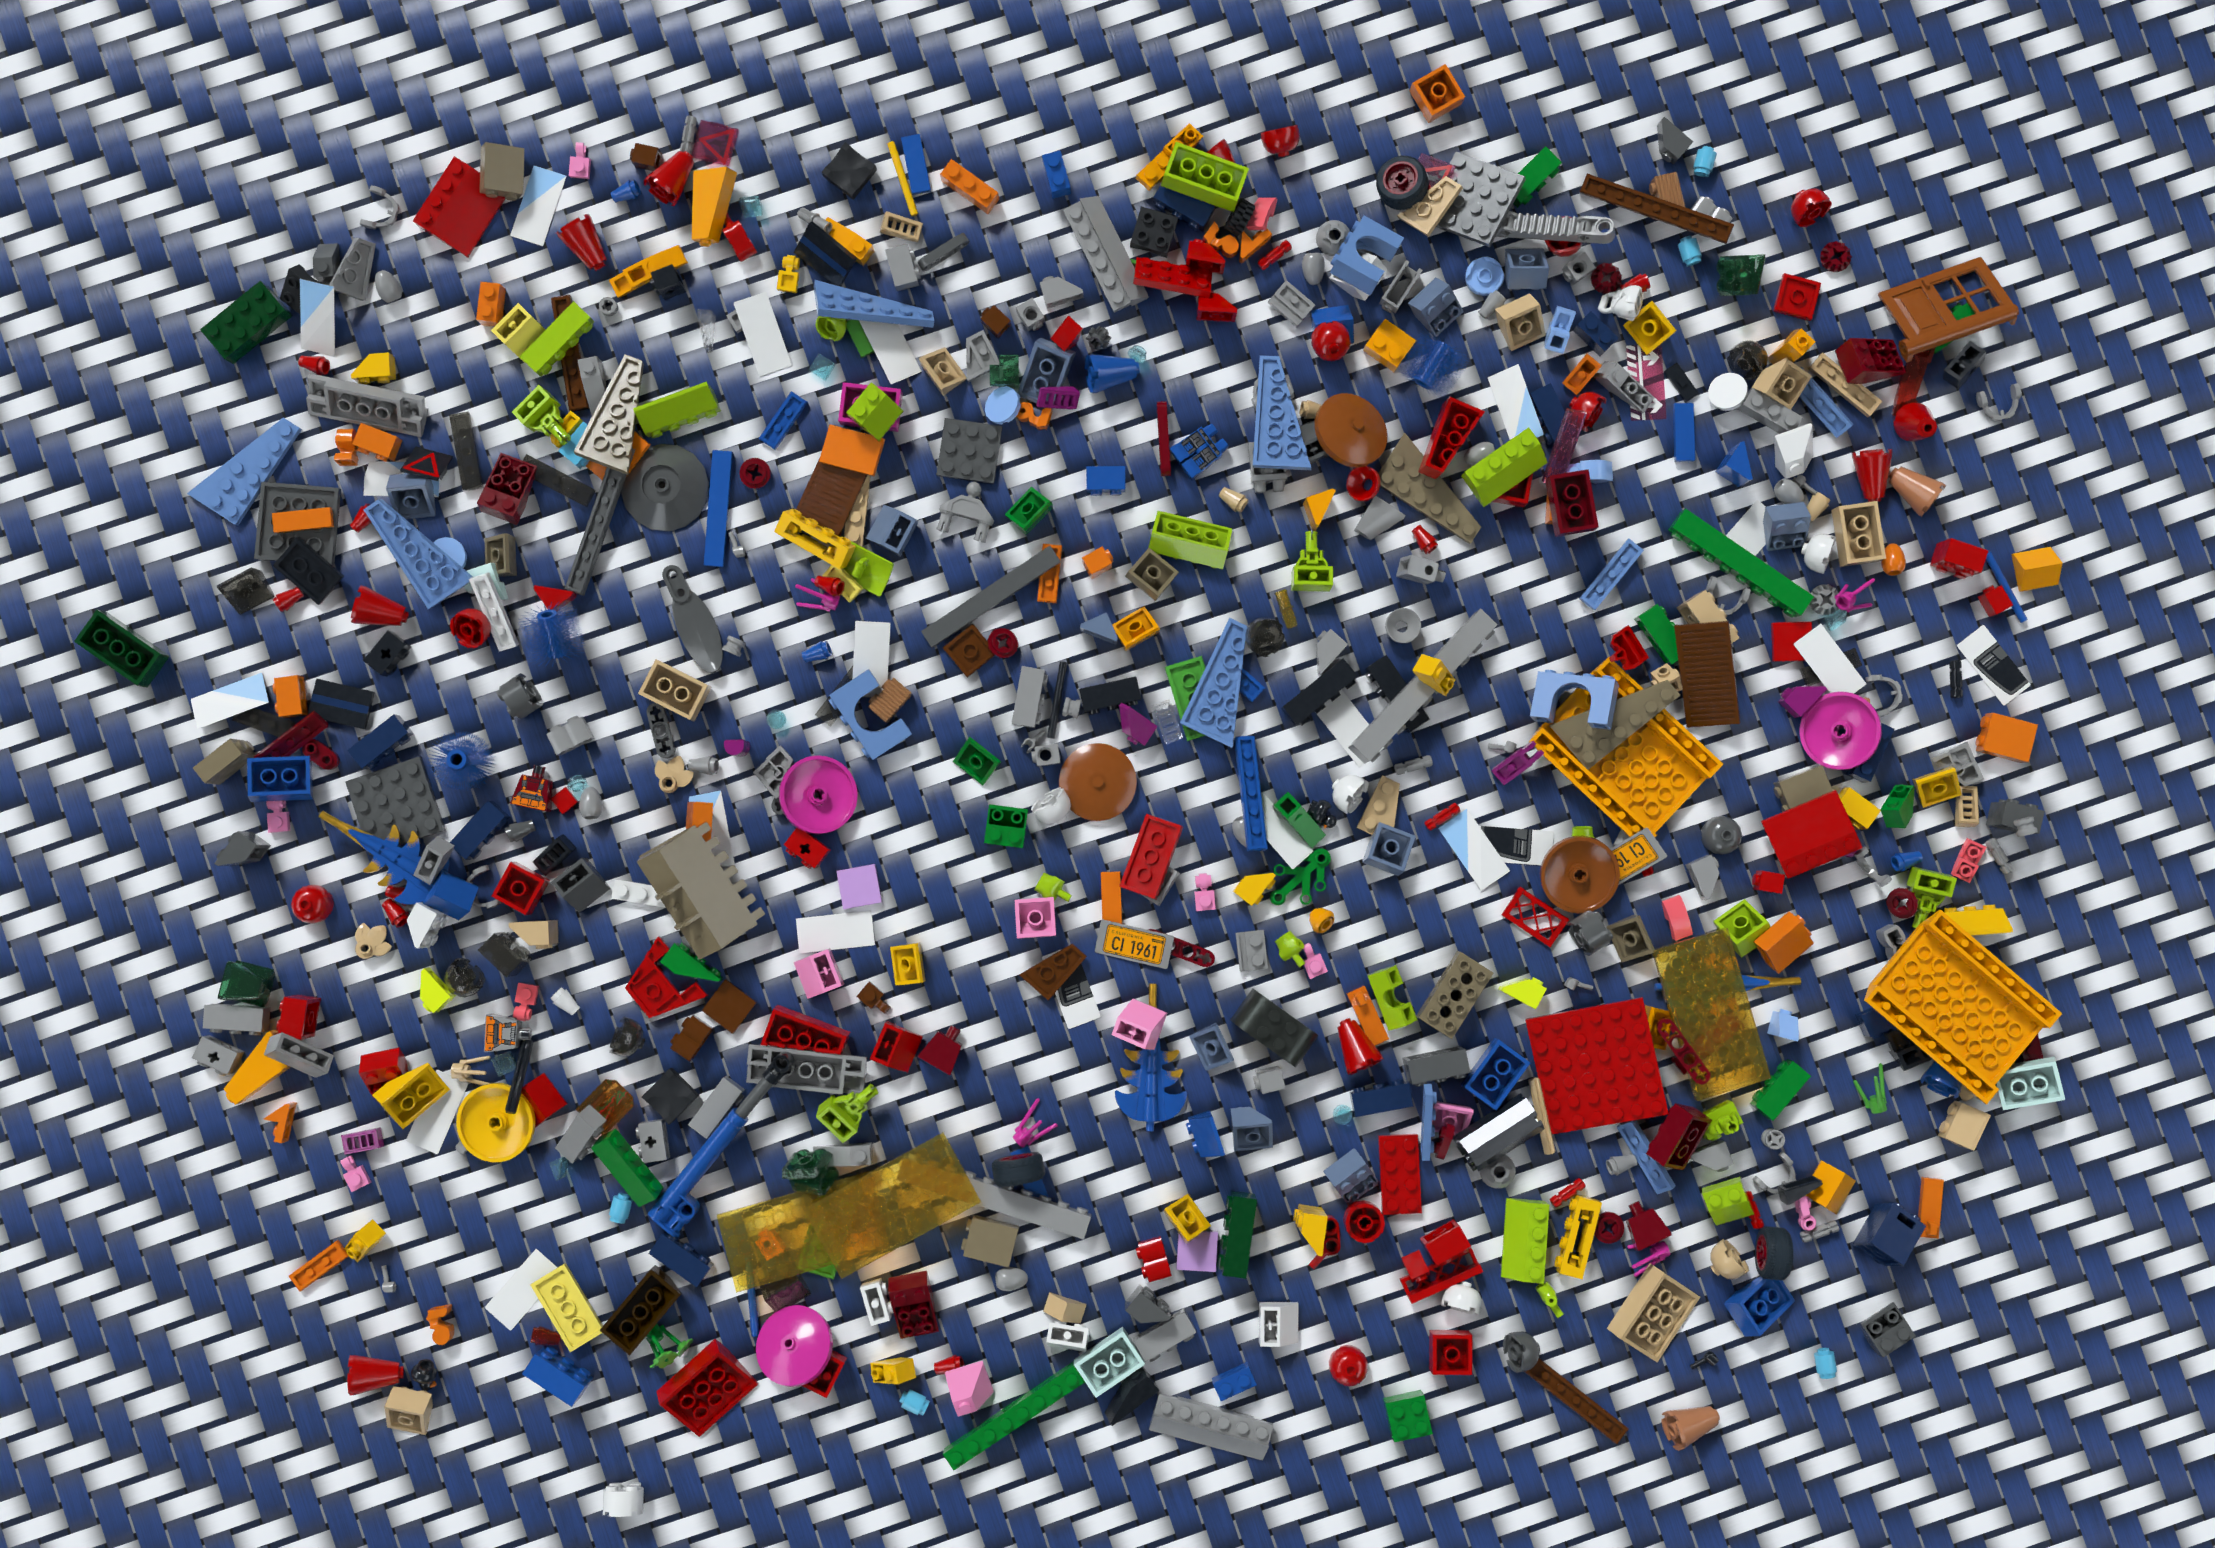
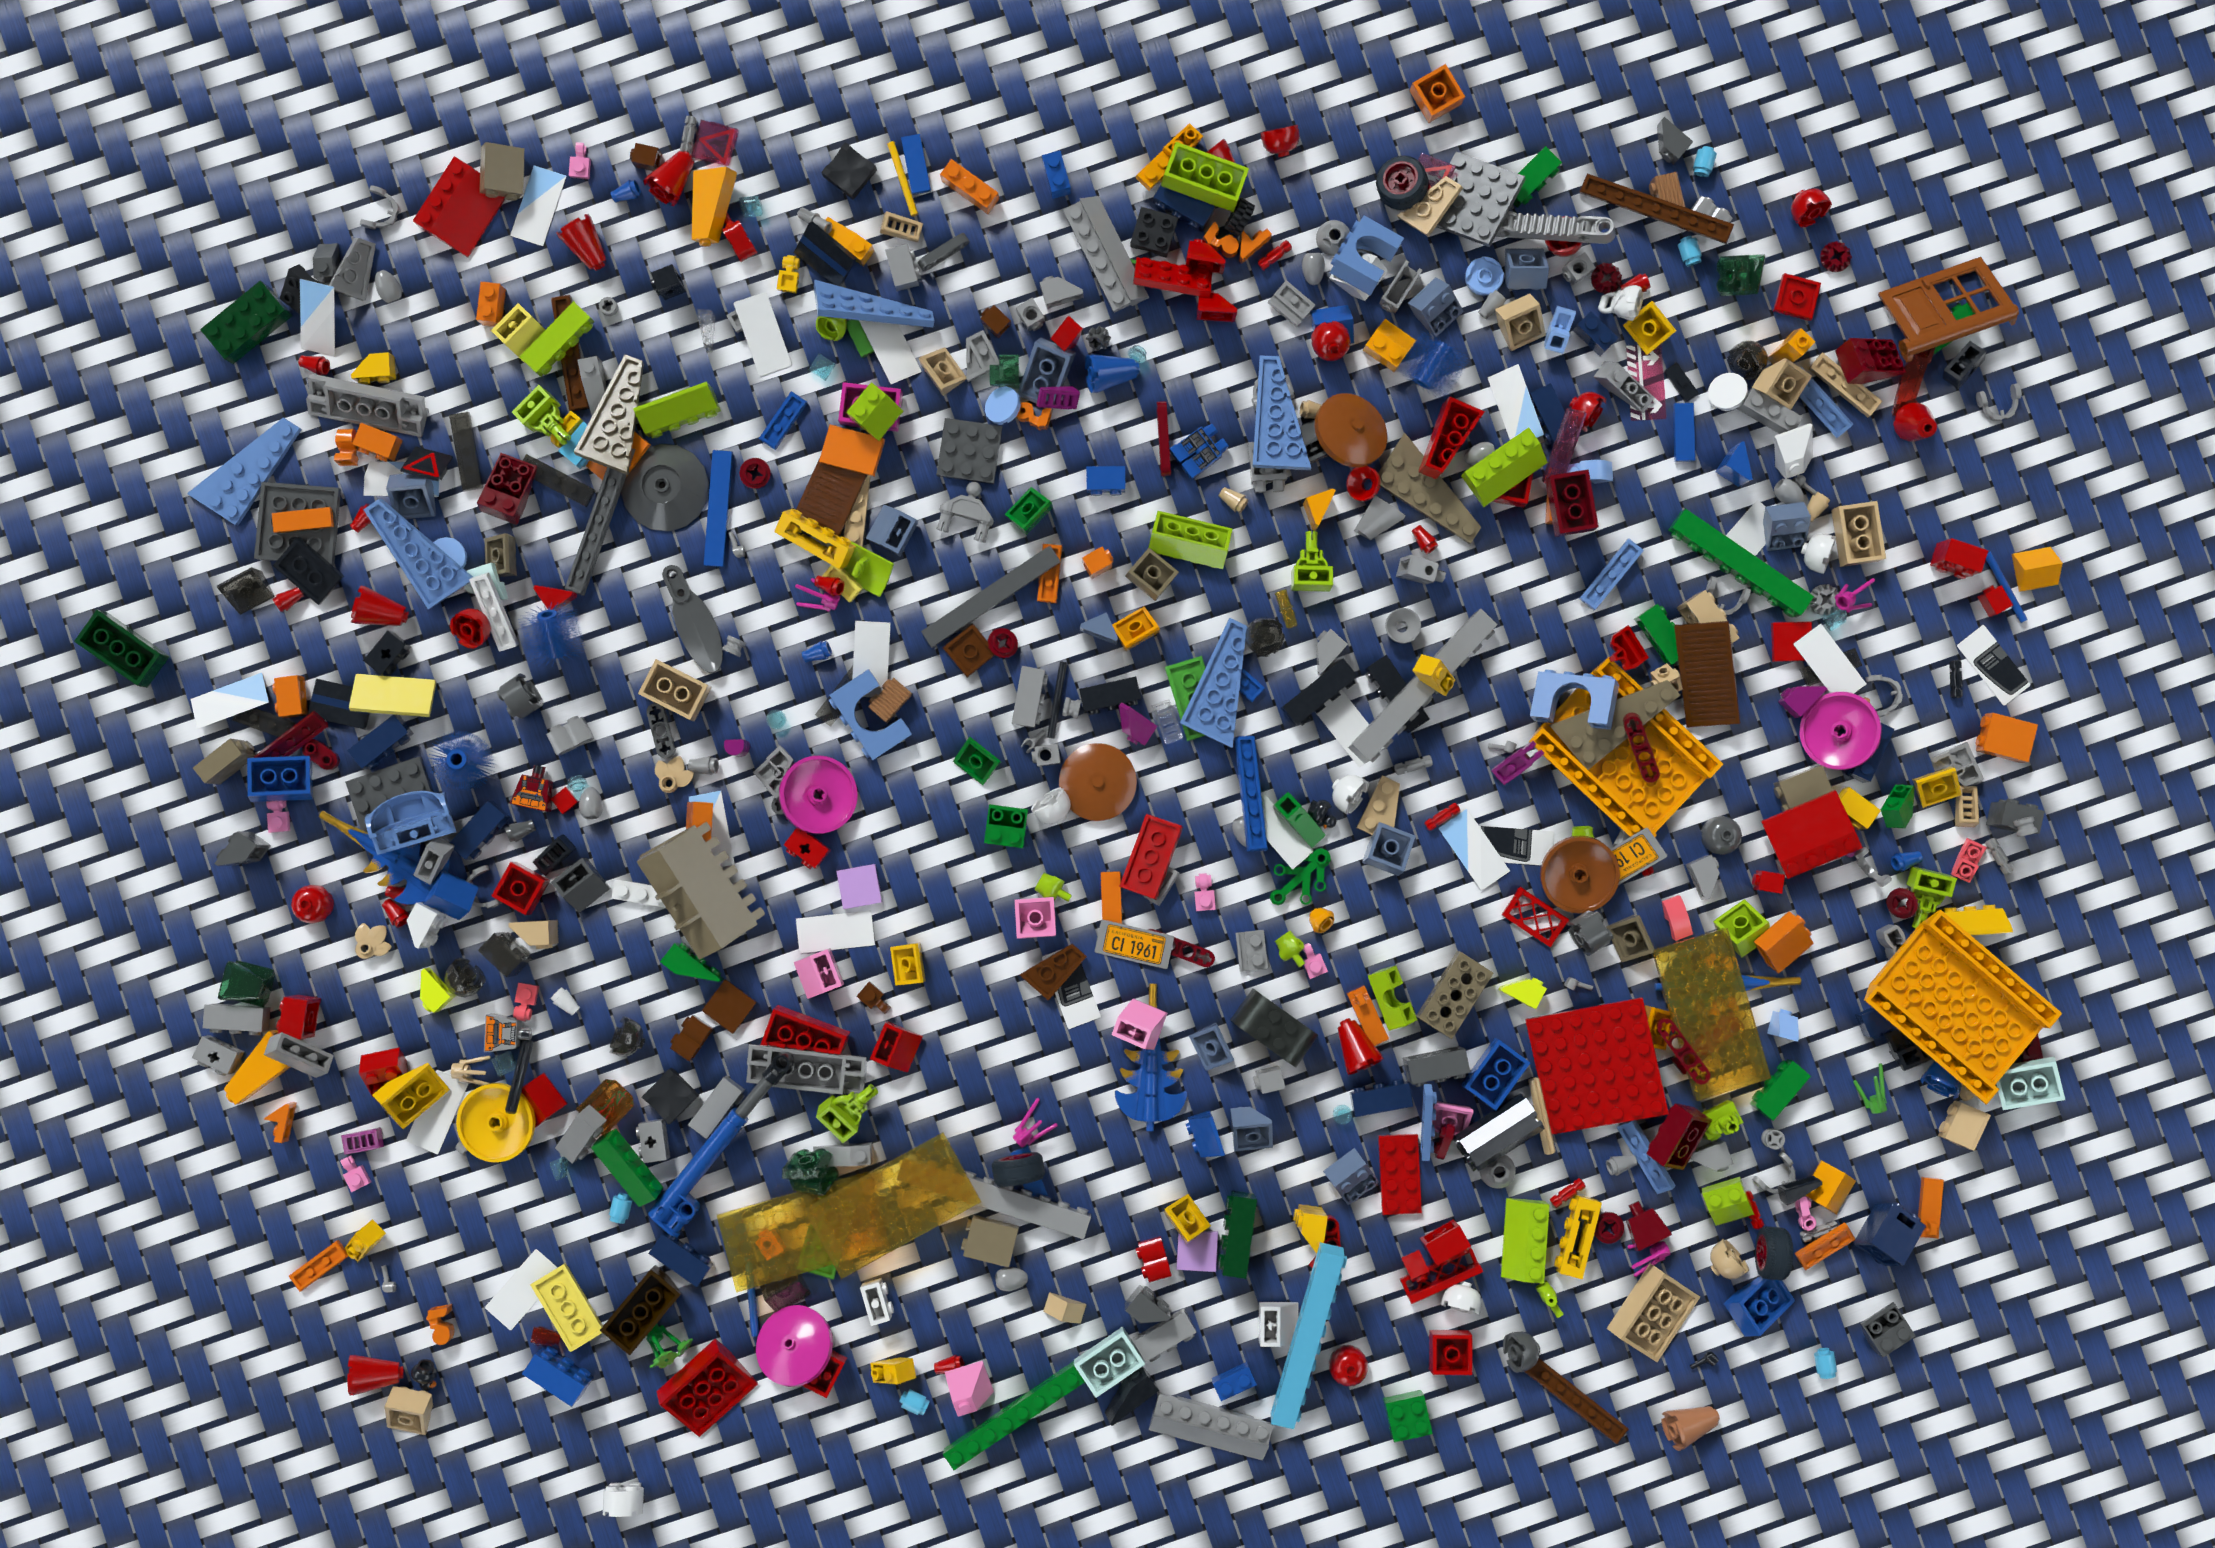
(392, 695): none -> light yellow tile
(410, 820): none -> medium blue piece
(639, 273): light orange slope -> none
(654, 990): red wing -> none
(913, 1304): dark red slope -> none
(943, 1050): dark red torso -> none
(1068, 1336): white brick -> none
(1252, 887): yellow slope -> none
(1263, 210): coral slope -> none
(1307, 1335): none -> medium azure brick
(1370, 1230): red brick -> none
(1581, 374): orange slope -> none
(1641, 747): none -> dark red beam
(1825, 1246): none -> orange tile
(1873, 472): red cone -> none
(1895, 560): orange animal -> none
(1916, 488): nougat cone -> none

